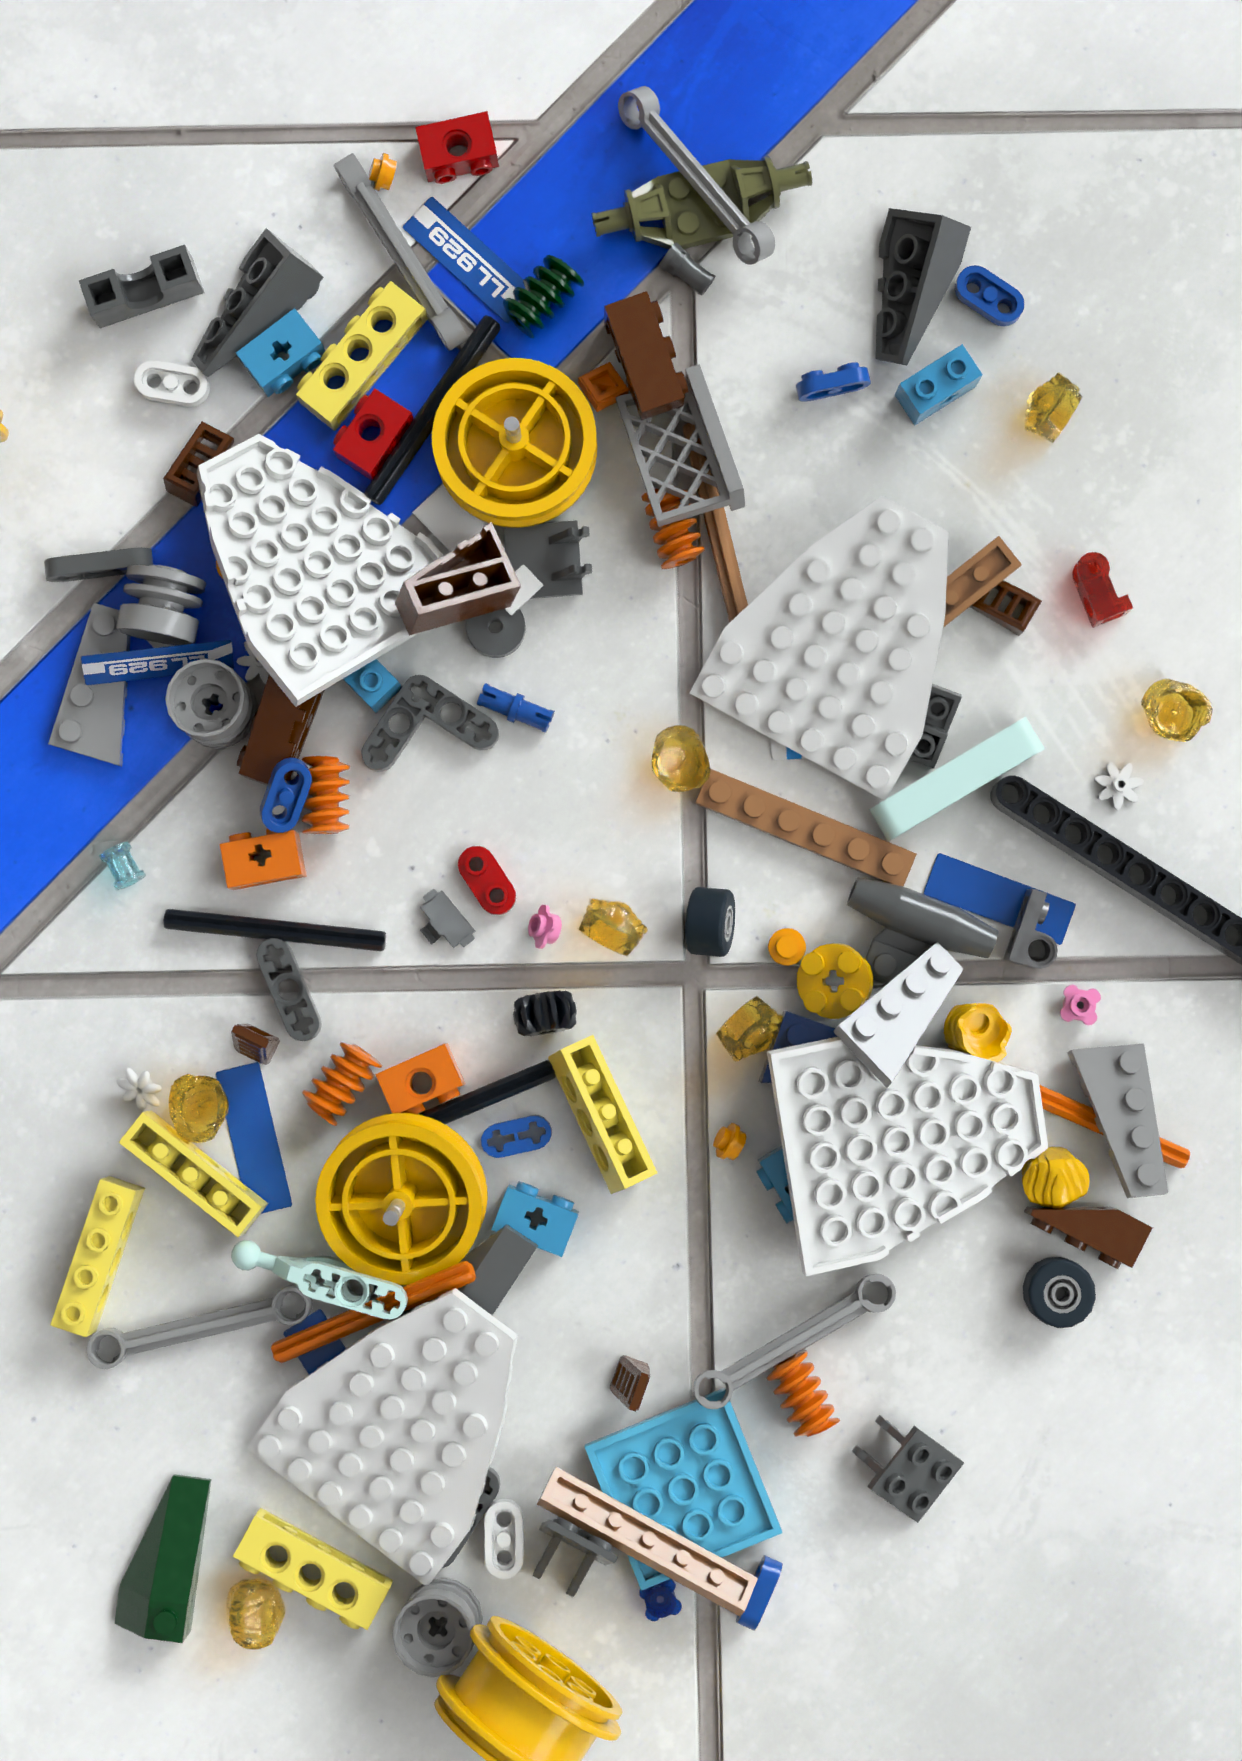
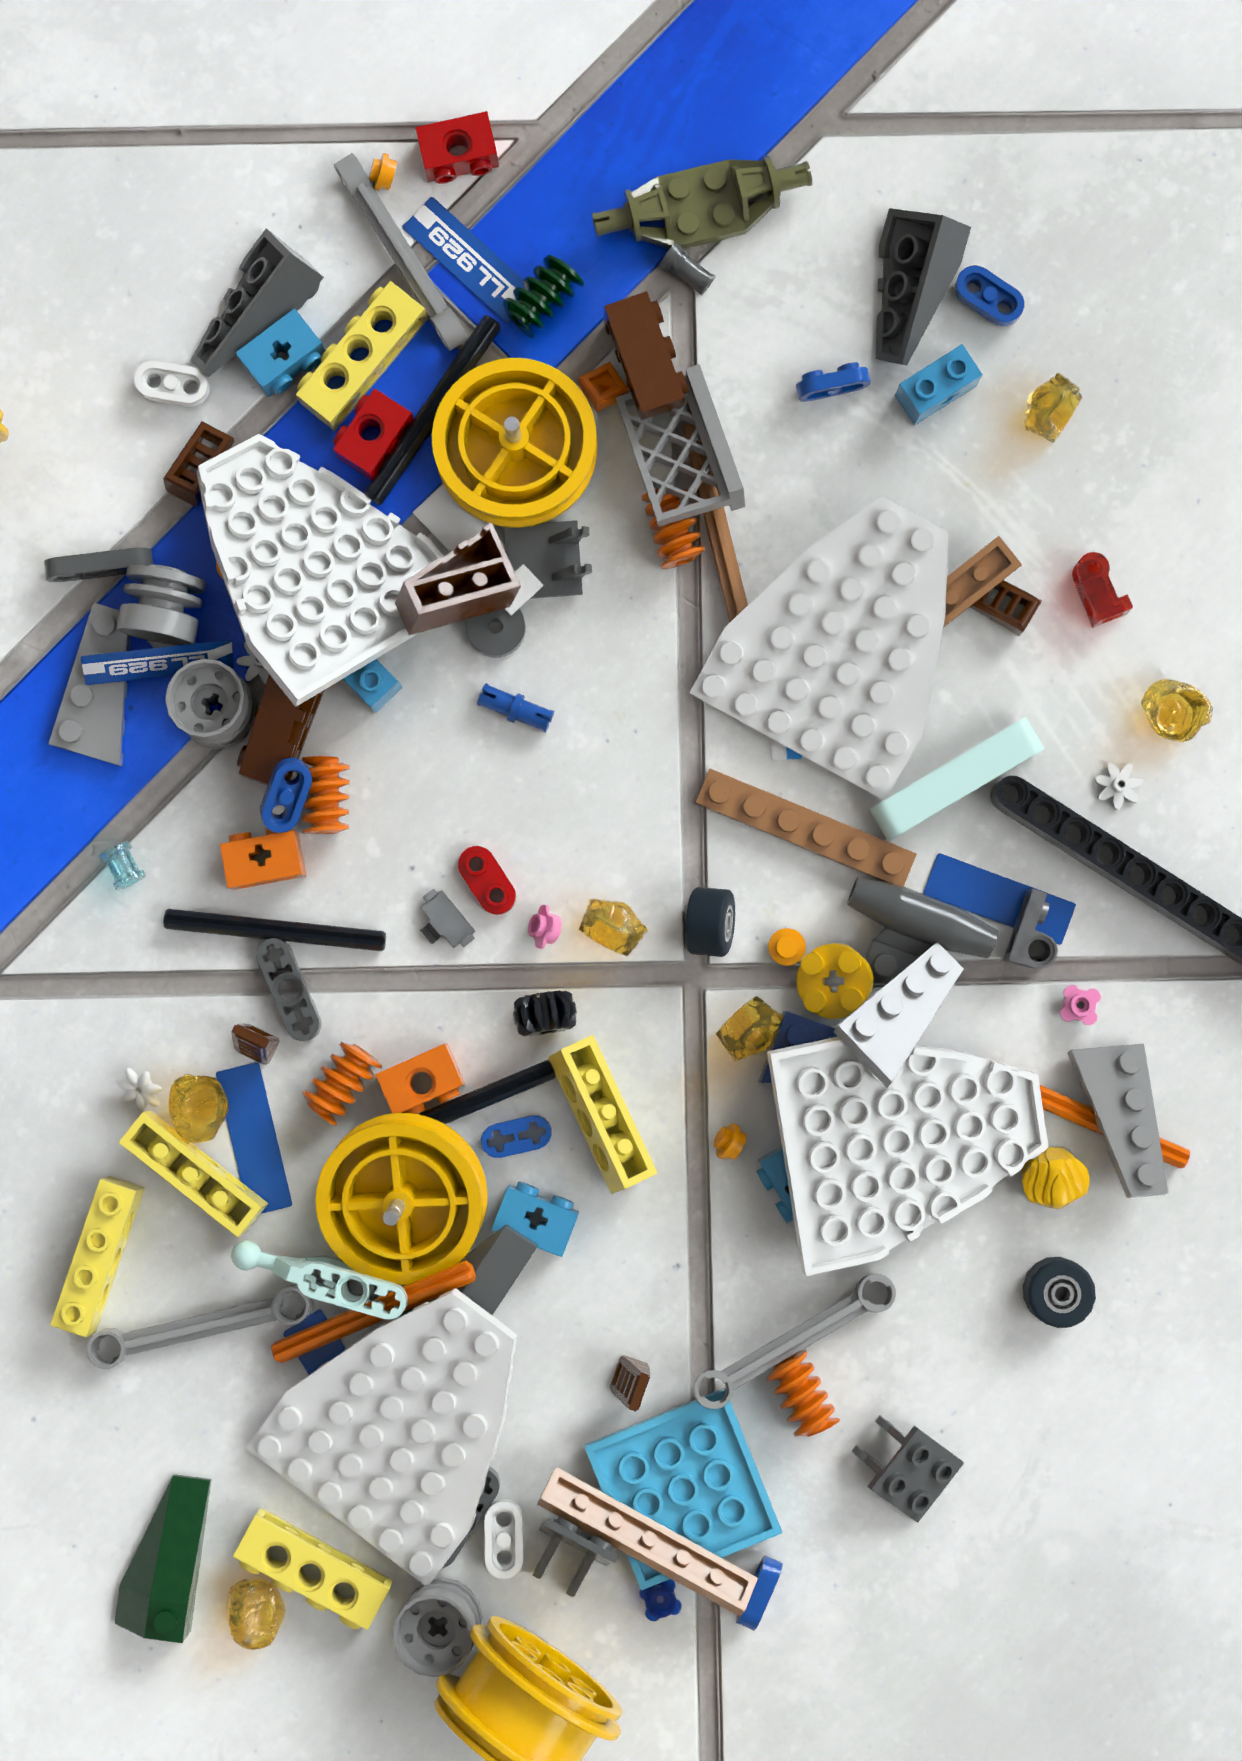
(123, 296): dark grey arch -> none
(417, 712): dark grey beam -> none
(680, 759): clear yellow hair -> none
(696, 175): light grey piece -> none
(939, 716): dark grey slope -> none
(977, 1031): yellow hair -> none
(1102, 1228): reddish brown slope -> none

